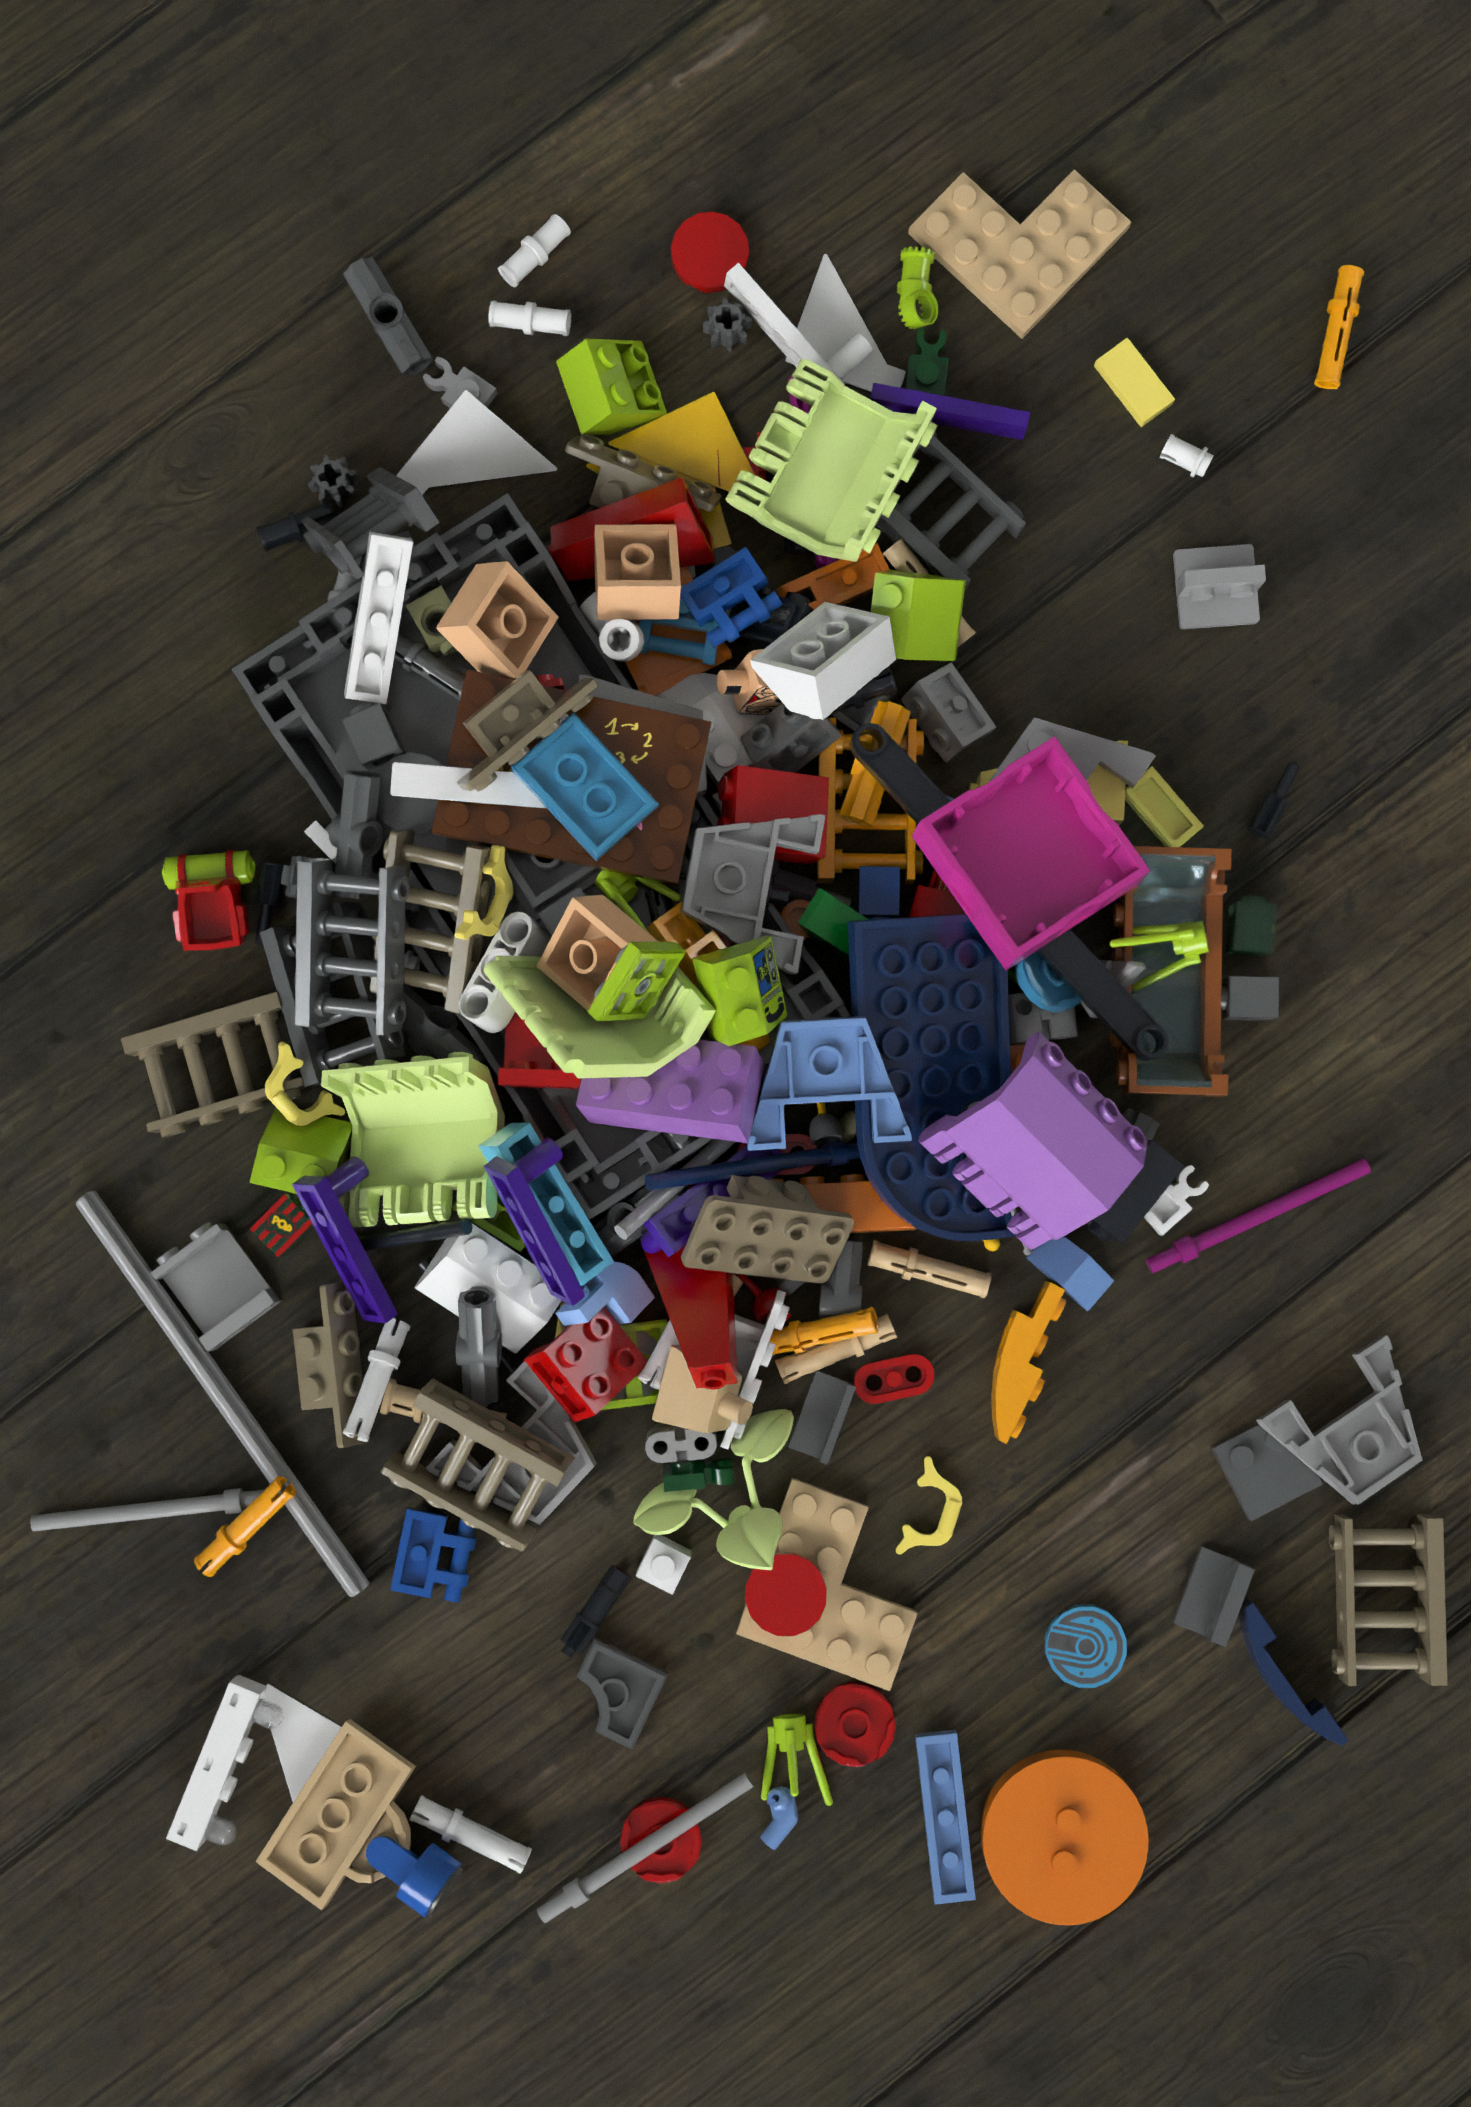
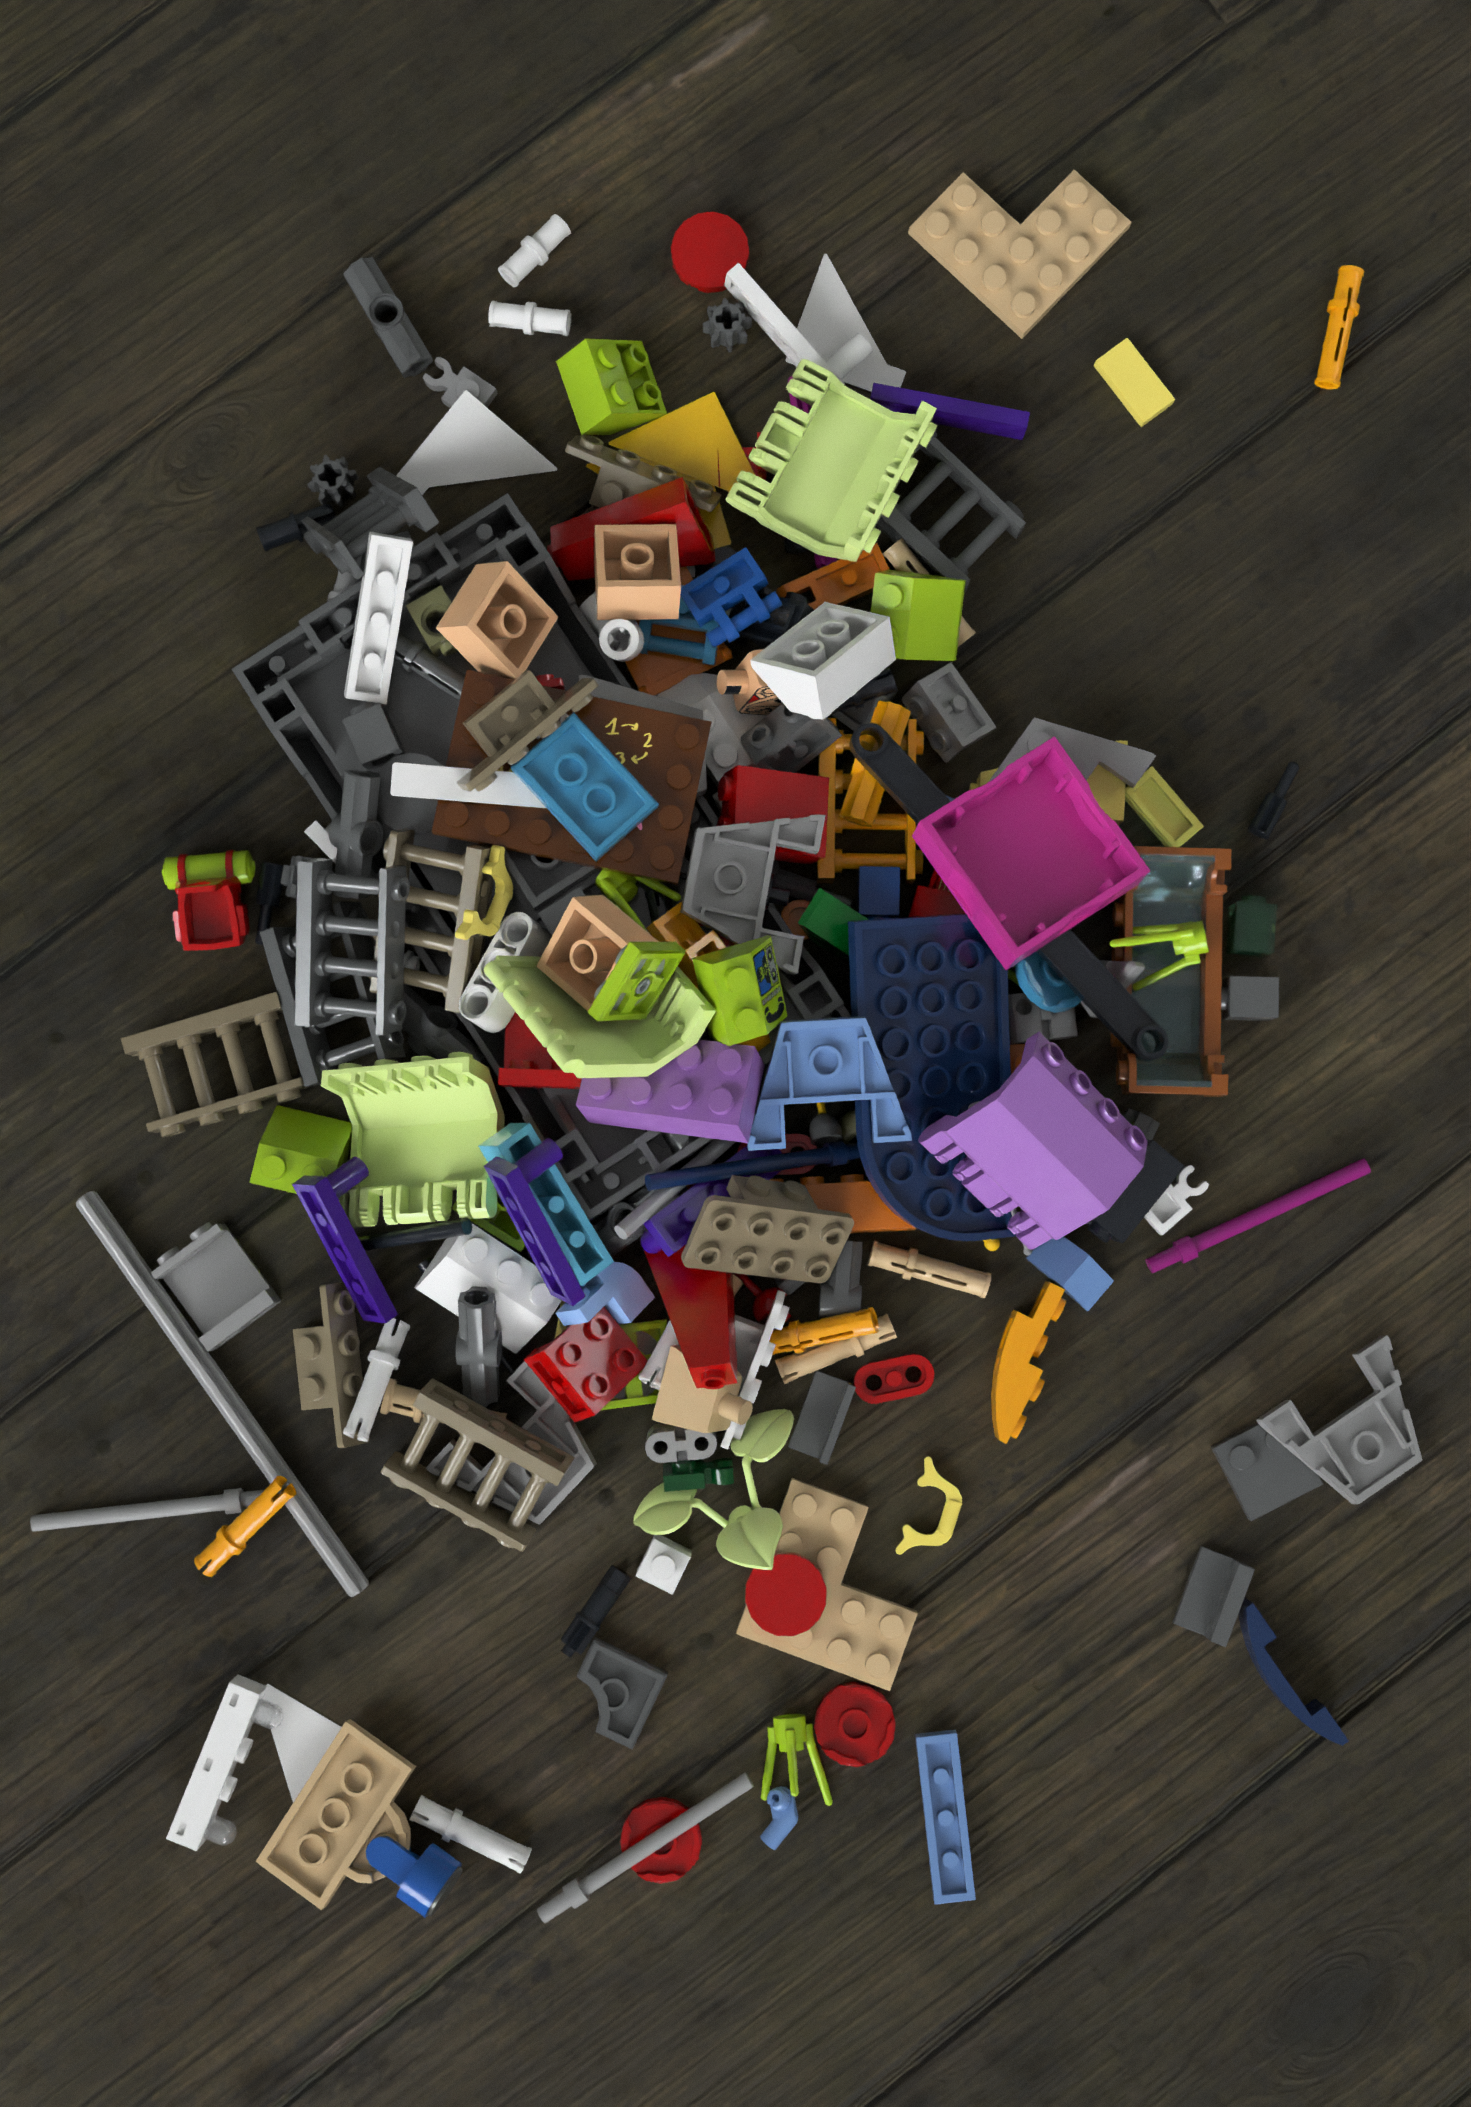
(275, 1092): light yellow helmet -> none
(283, 1225): brick -> none
(420, 1554): blue plate -> none
(916, 285): lime connector -> none
(928, 371): dark green plate -> none
(1064, 1837): orange brick -> none
(1085, 1646): tile -> none
(1186, 456): white pin -> none
(1217, 586): light grey bracket -> none
(1425, 1578): dark tan fence -> none

